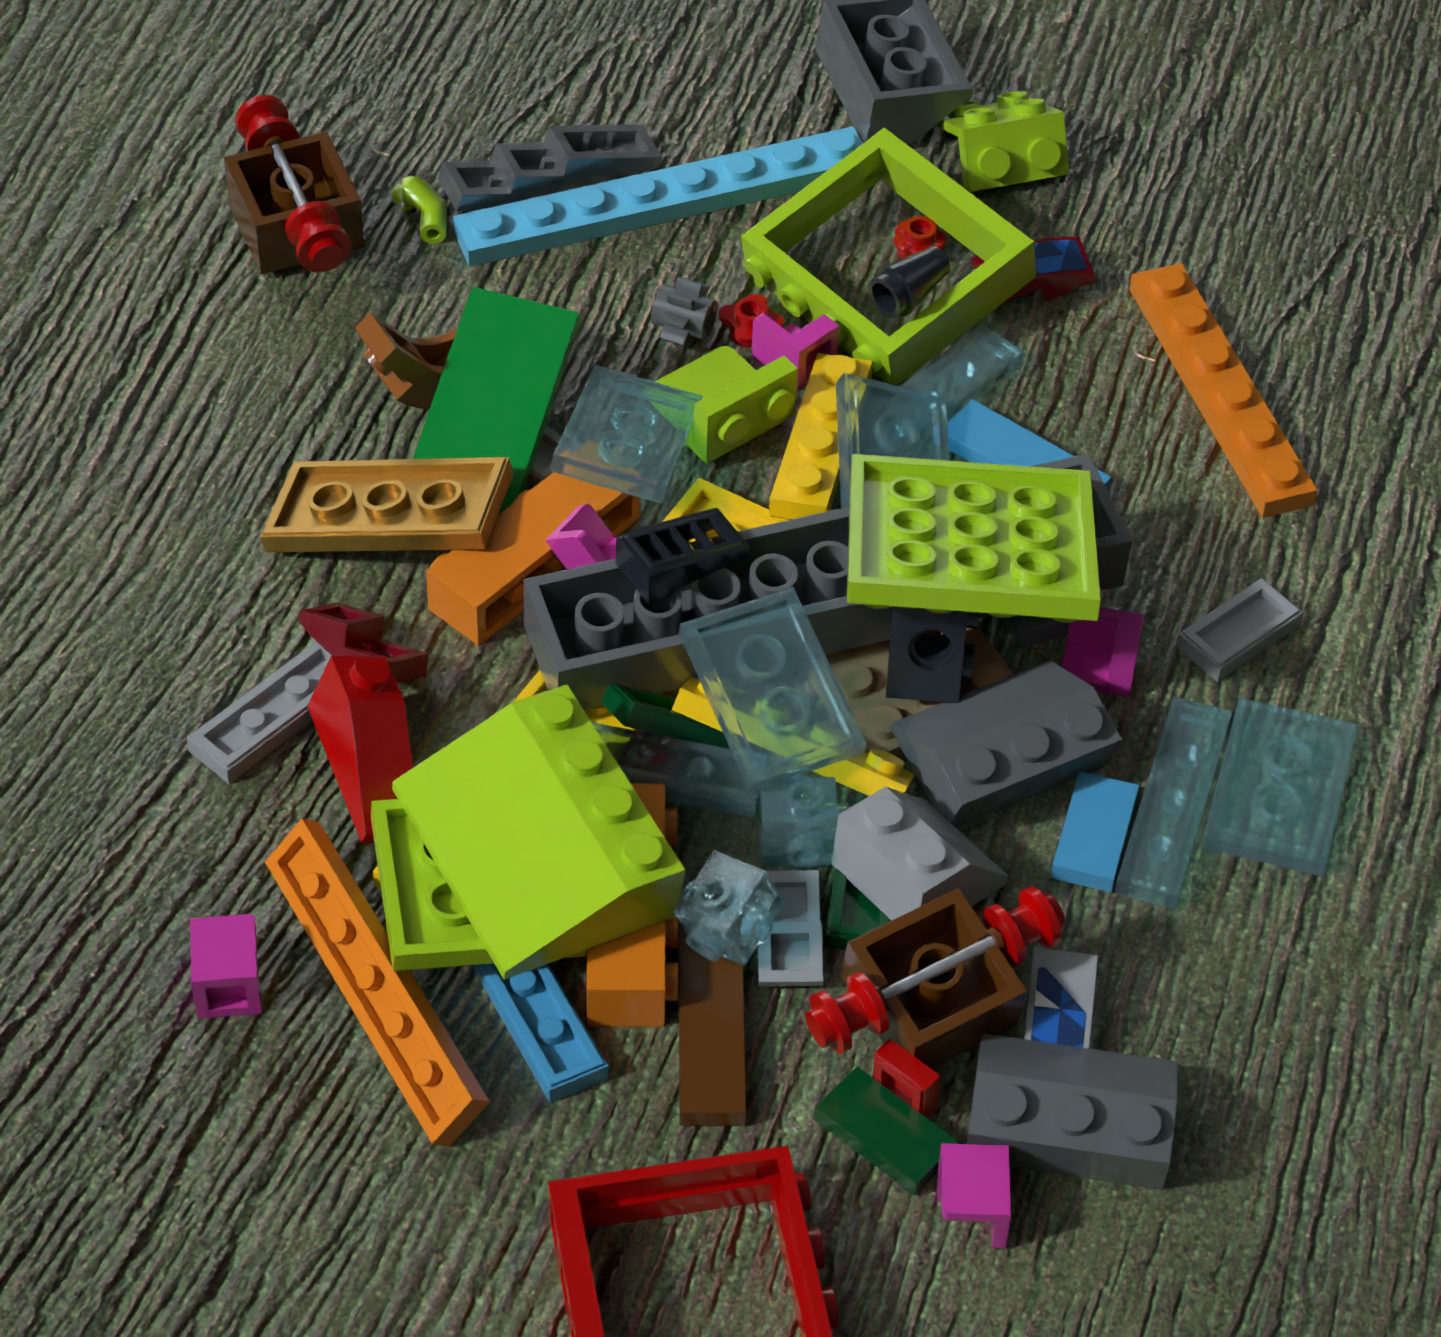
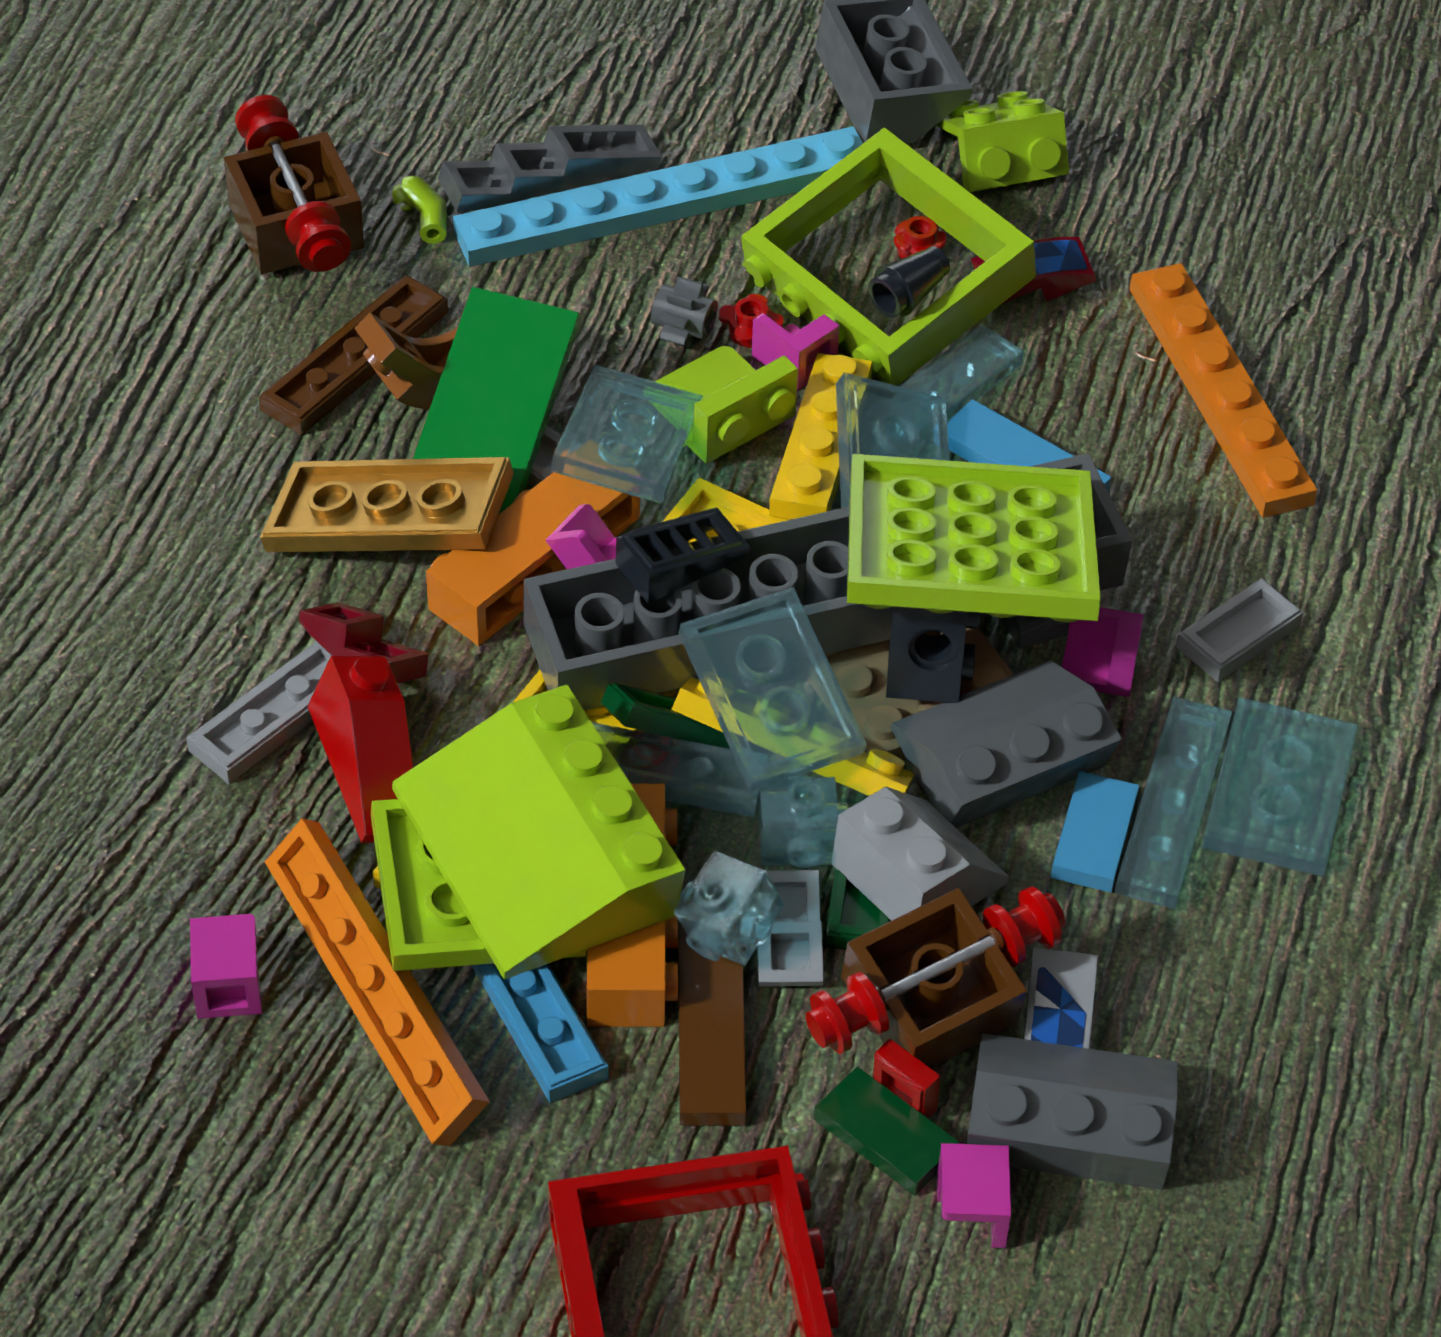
(339, 363): none -> reddish brown tile

